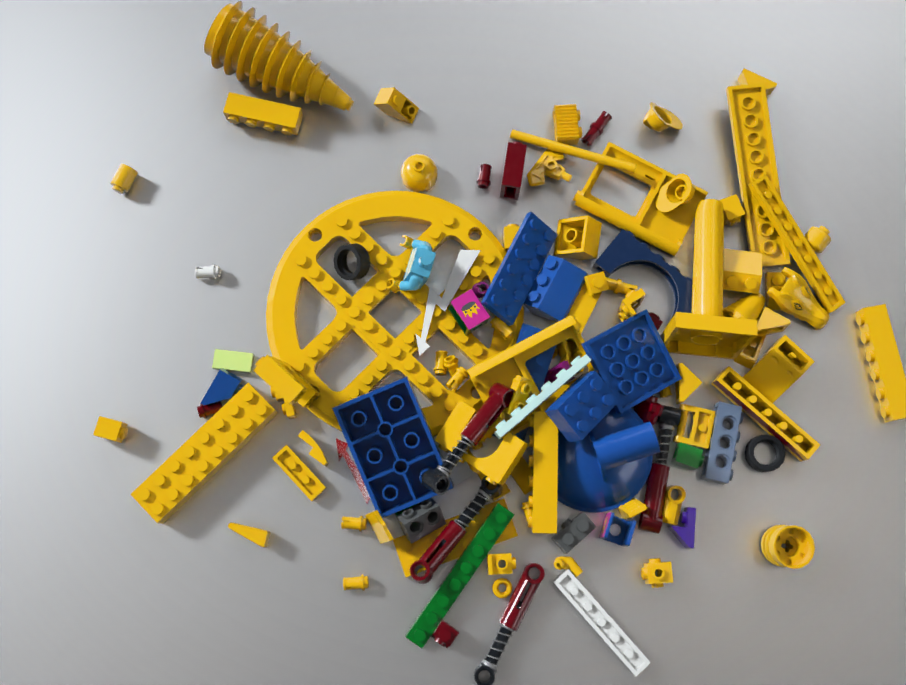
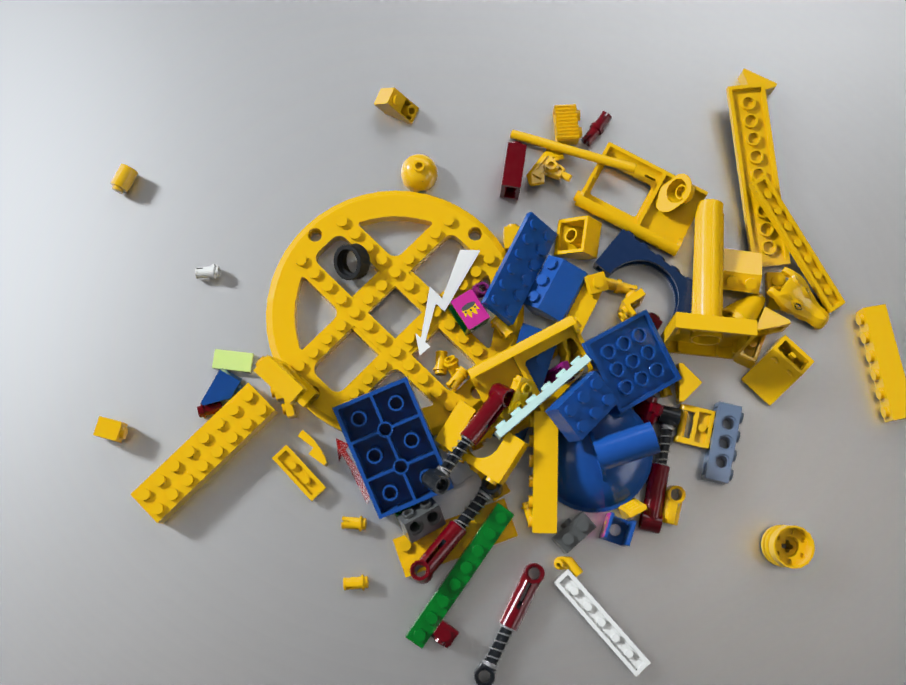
(256, 535): yellow slope -> none
(263, 114): yellow brick -> none
(268, 58): yellow cone -> none
(379, 527): yellow piece -> none
(418, 267): medium azure torso -> none
(484, 176): dark red pin -> none
(492, 563): yellow brick -> none
(507, 592): yellow plate -> none
(520, 475): yellow slope -> none
(661, 119): yellow piece -> none
(663, 569): yellow brick -> none
(686, 534): dark purple slope -> none
(687, 456): green brick -> none
(732, 210): yellow brick -> none
(765, 414): yellow brick -> none
(778, 446): black tyre -> none
(818, 238): yellow head -> none

